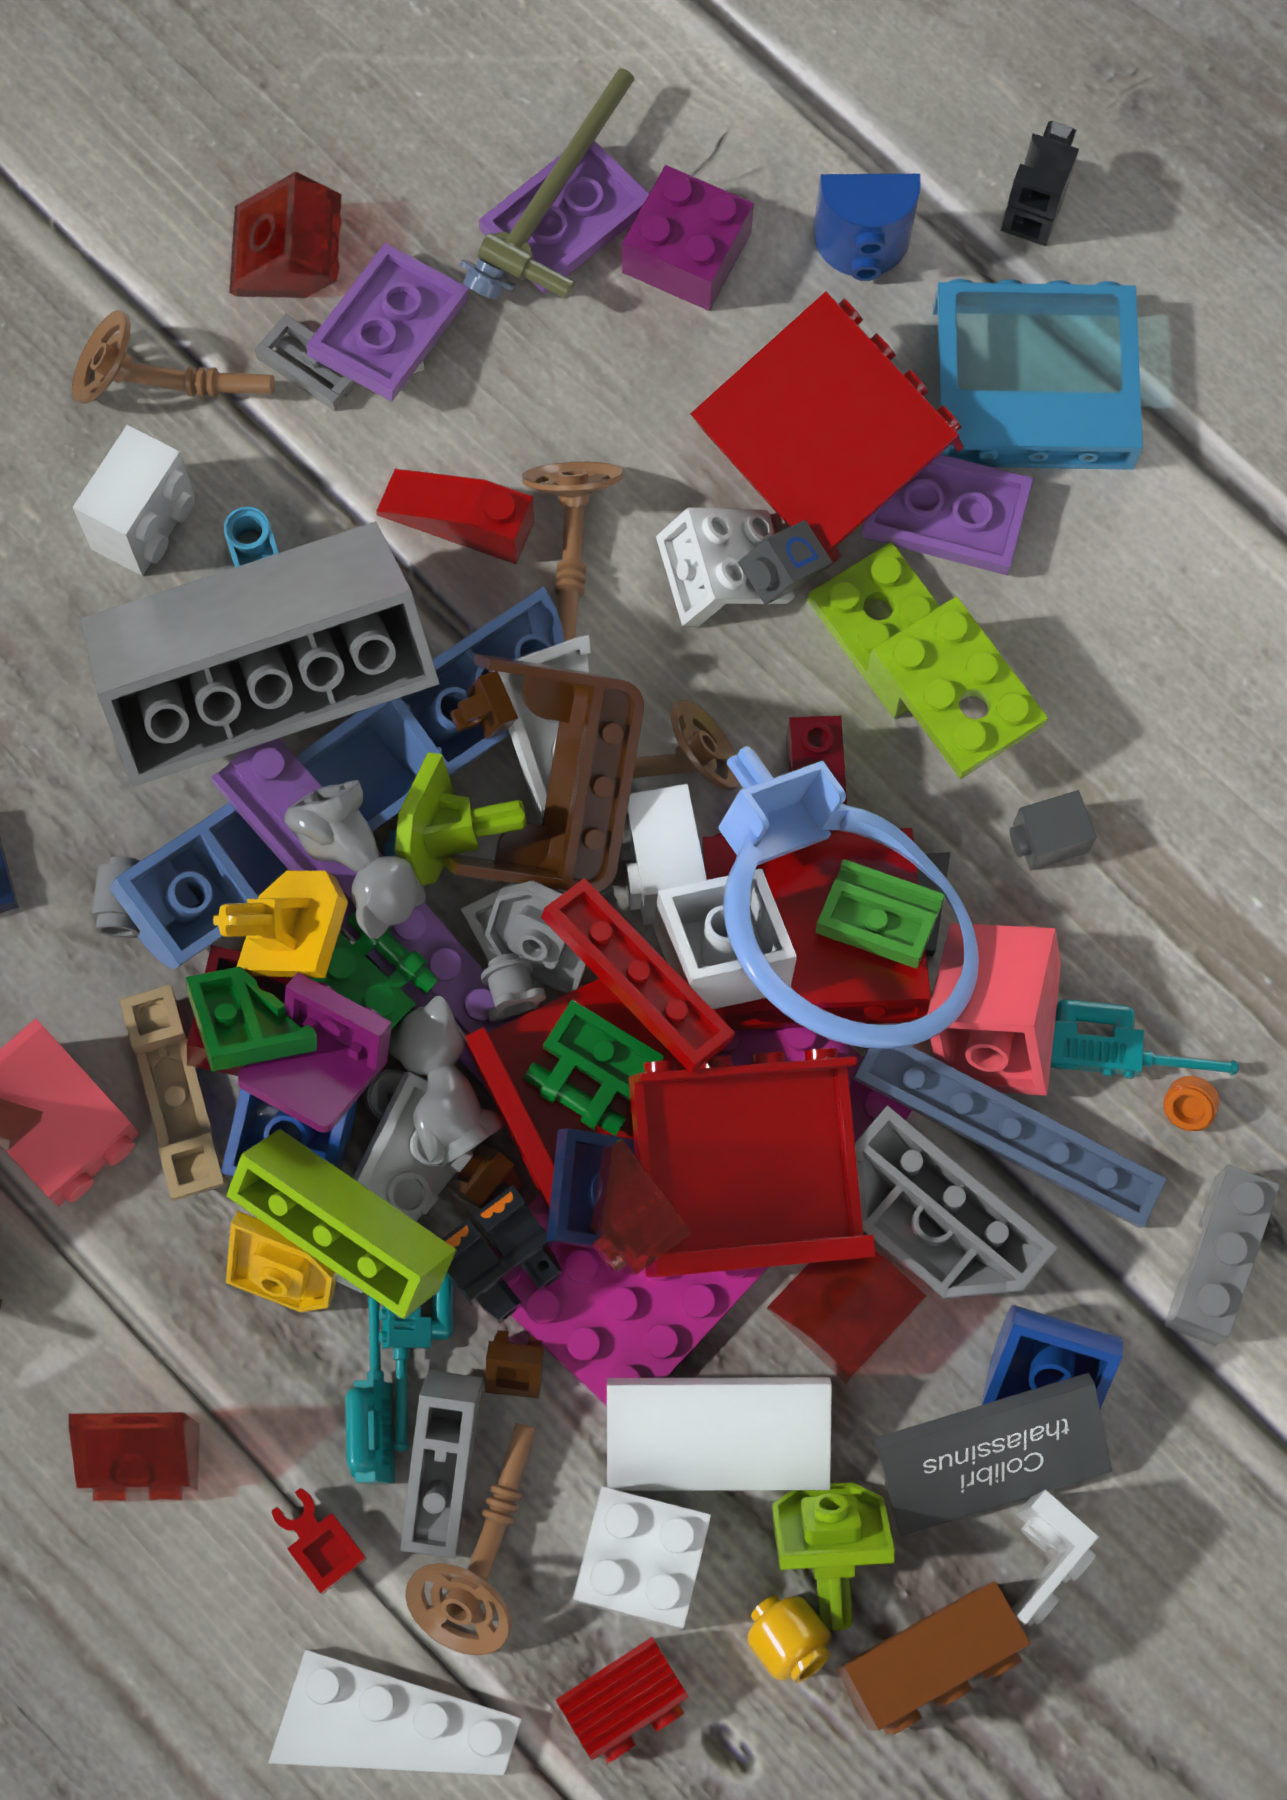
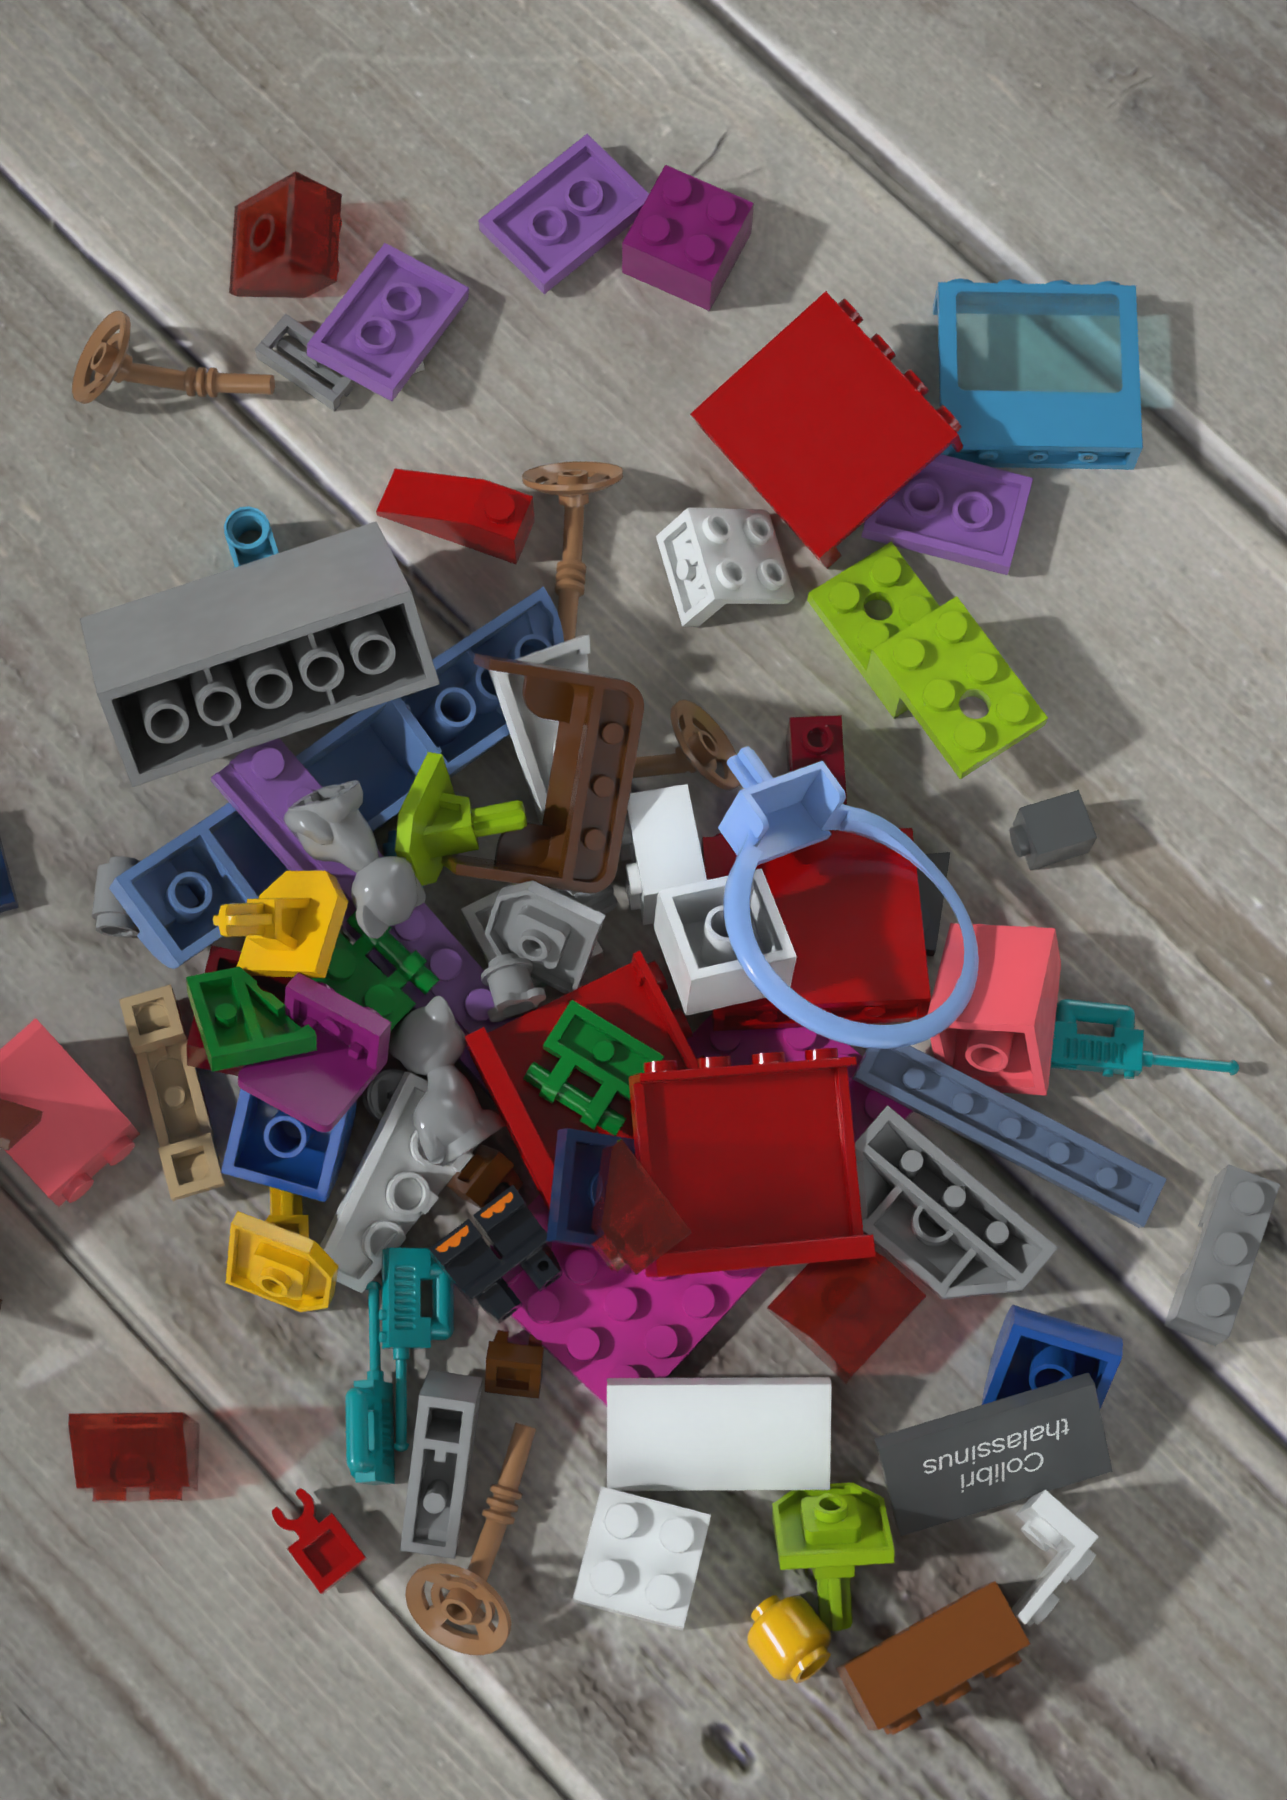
(135, 501): white brick -> none
(341, 1223): lime brick -> none
(380, 1722): white wing -> none
(485, 279): sand blue plate -> none
(486, 706): reddish brown tile -> none
(511, 250): olive bar -> none
(622, 1700): red brick -> none
(638, 975): red plate -> none
(785, 562): dark grey brick -> none
(865, 221): blue brick -> none
(880, 913): bright green plate -> none
(1041, 184): black hips -> none
(1191, 1103): orange tile -> none

